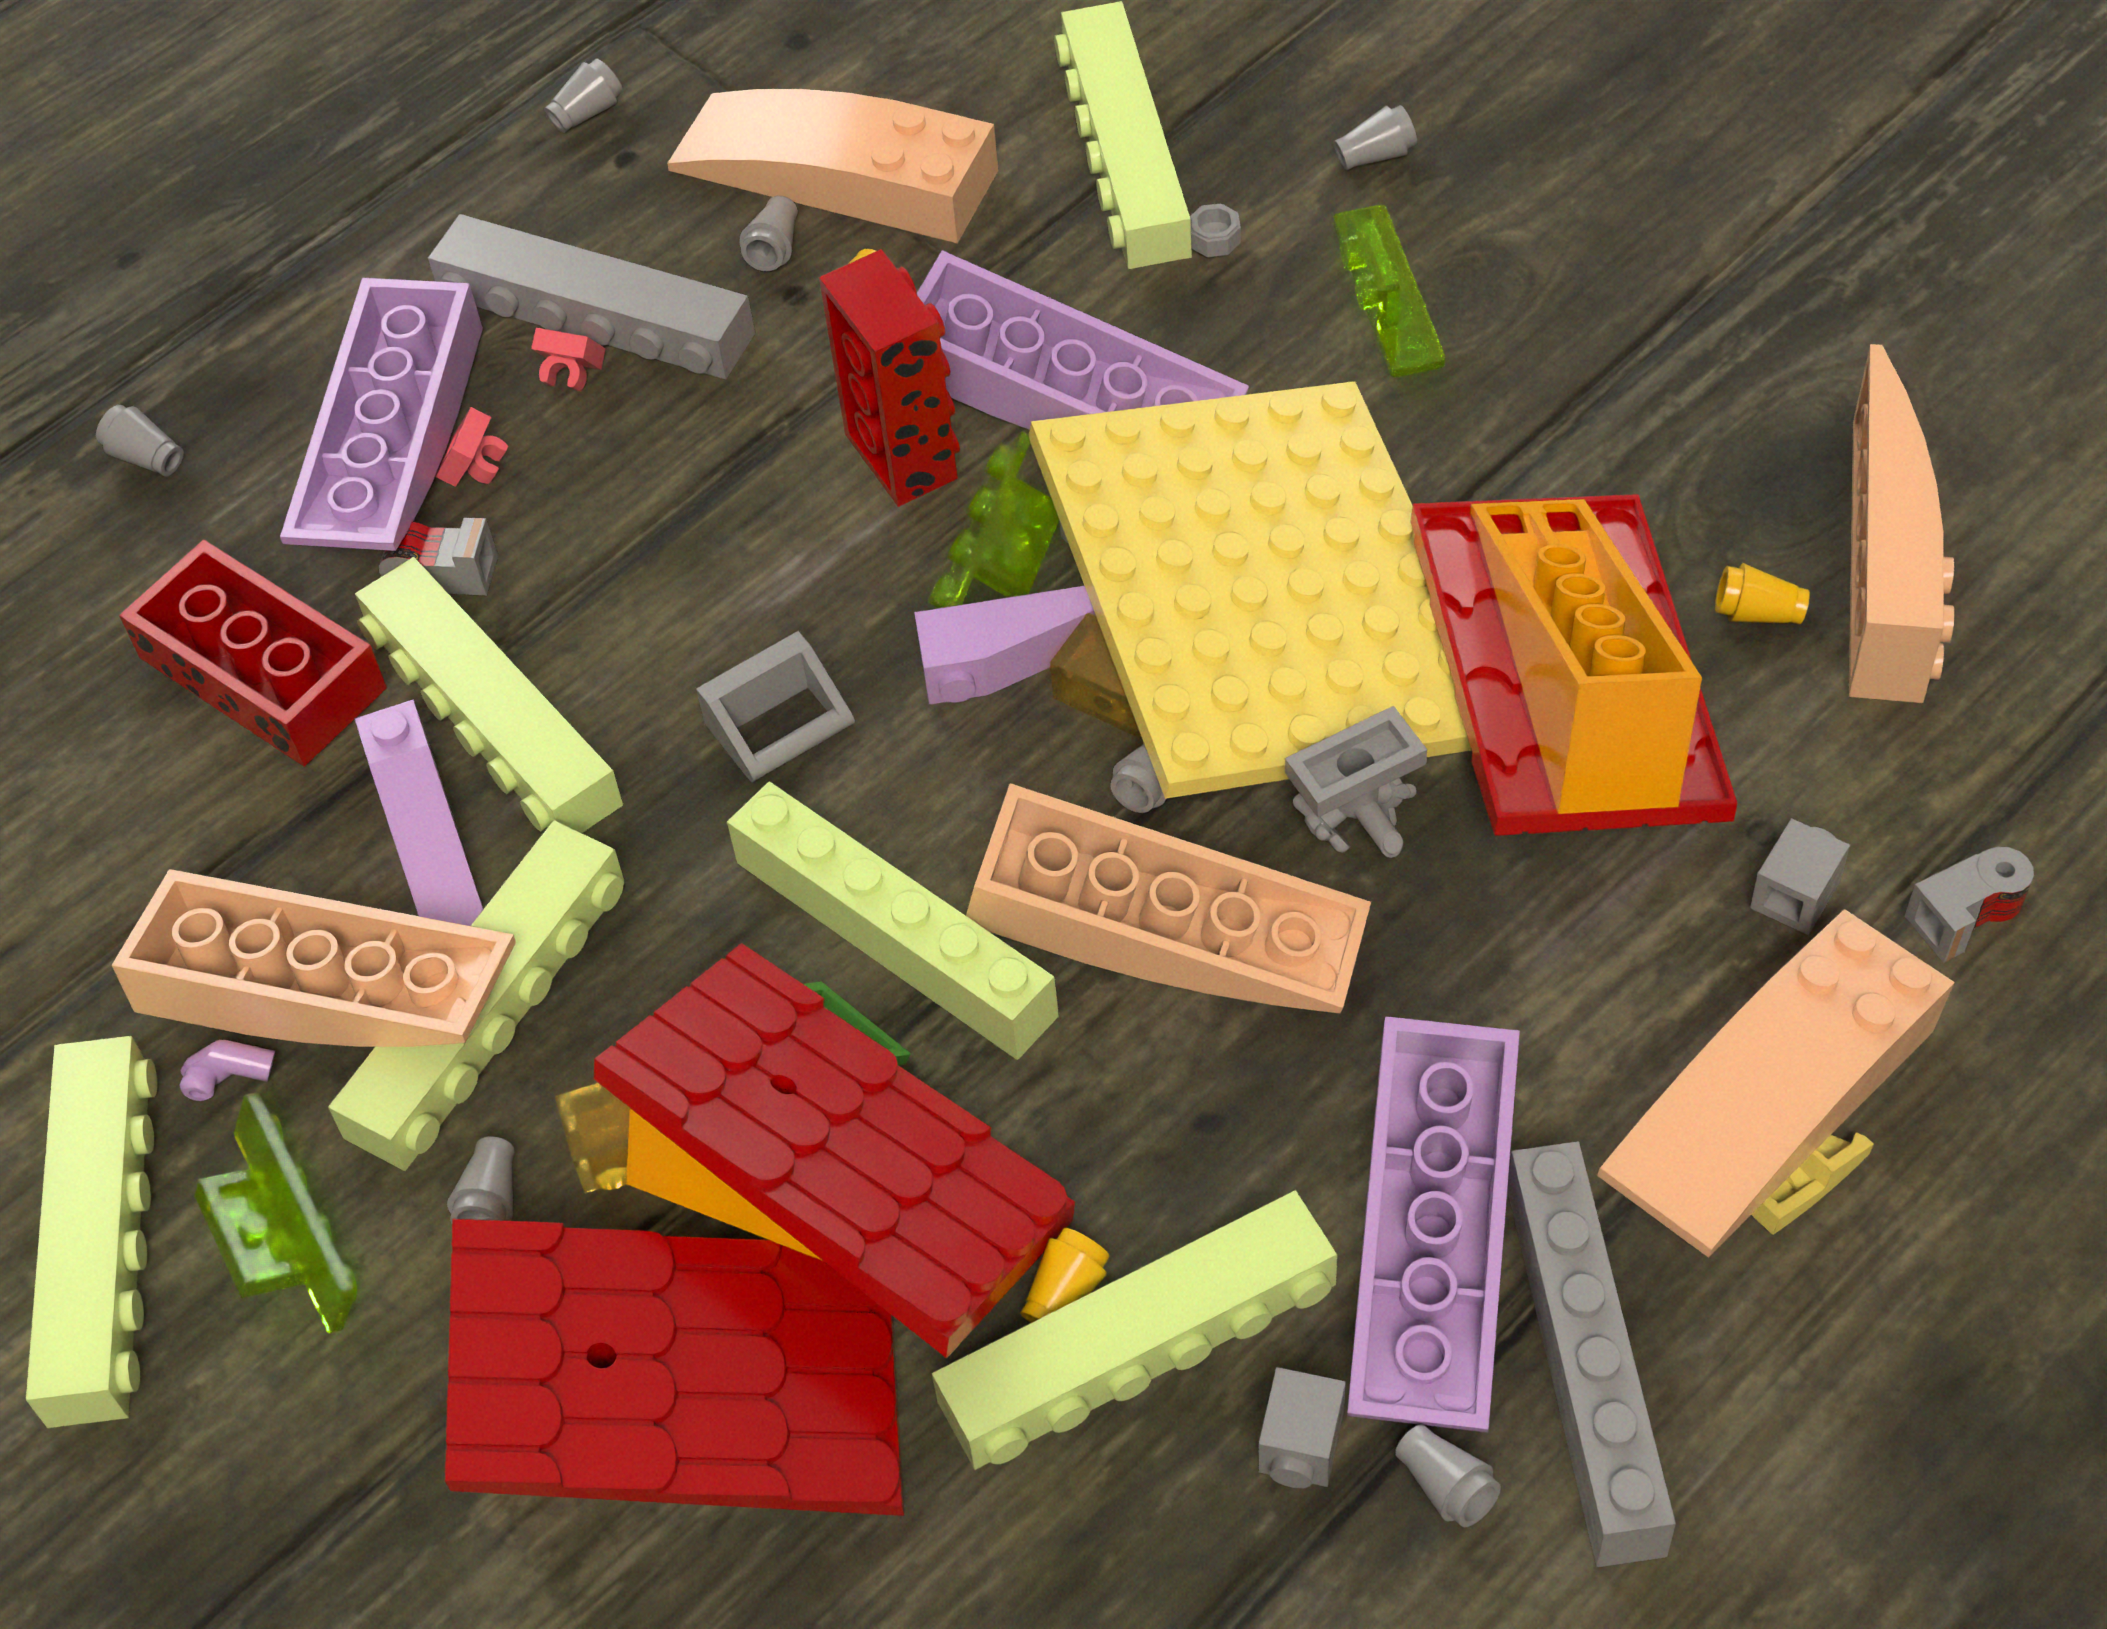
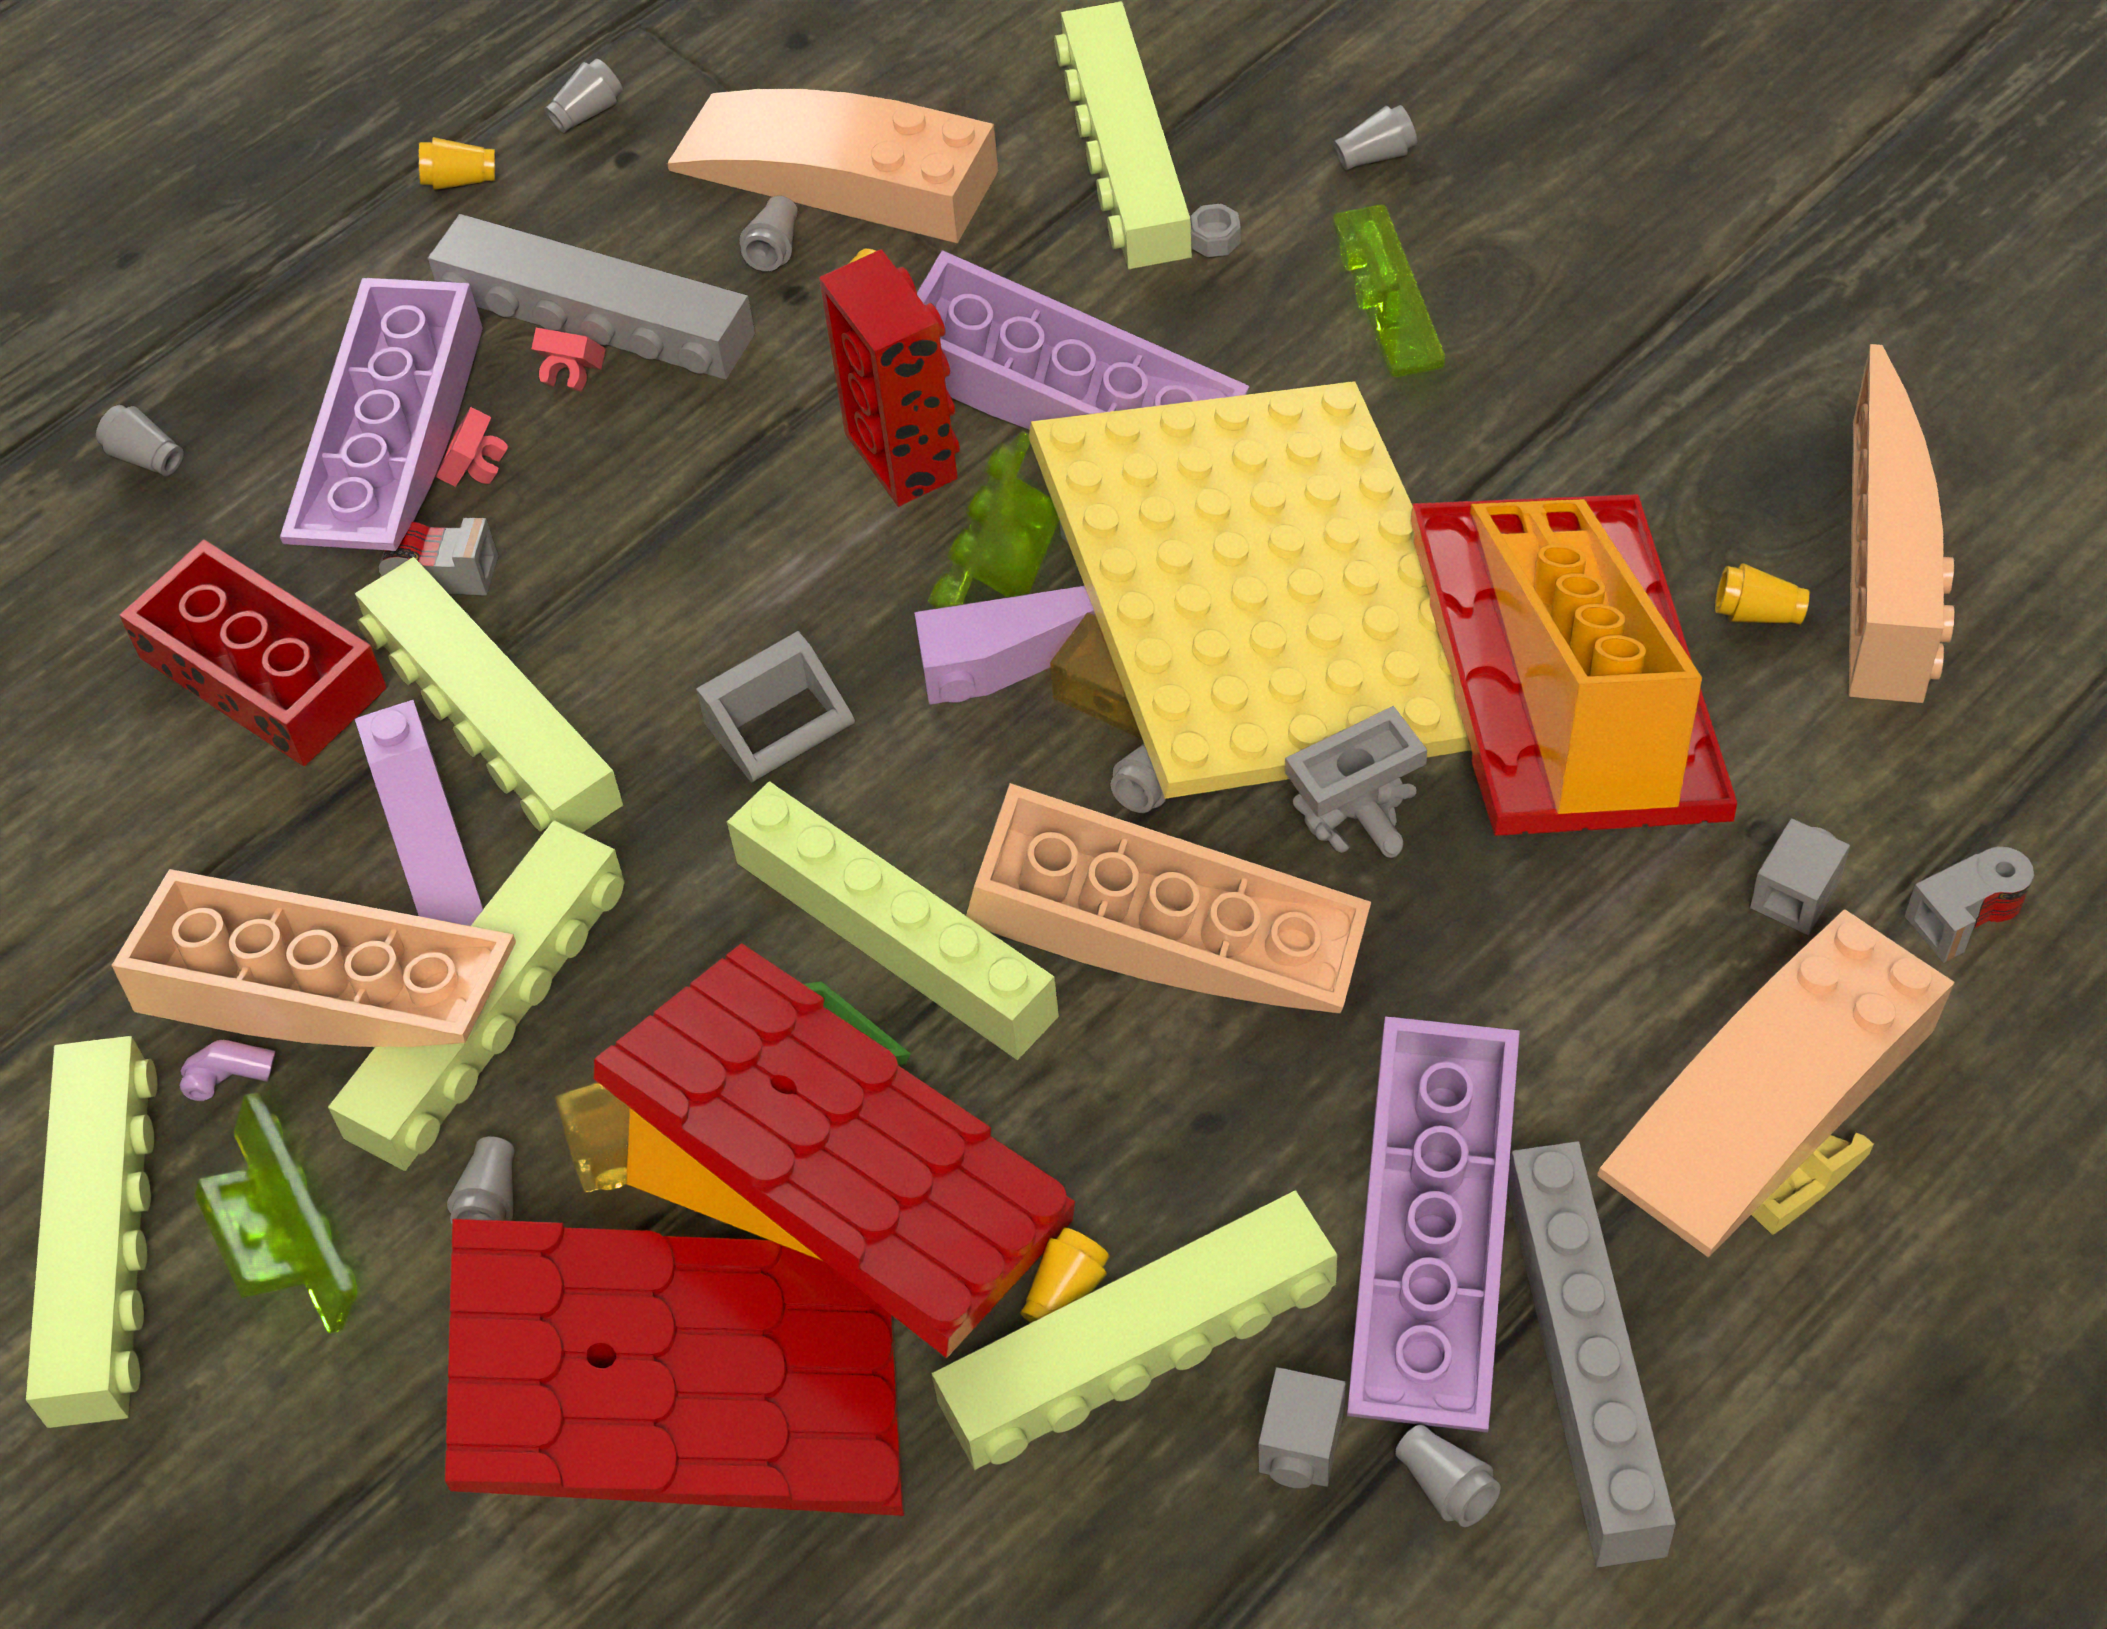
(454, 164): none -> yellow cone

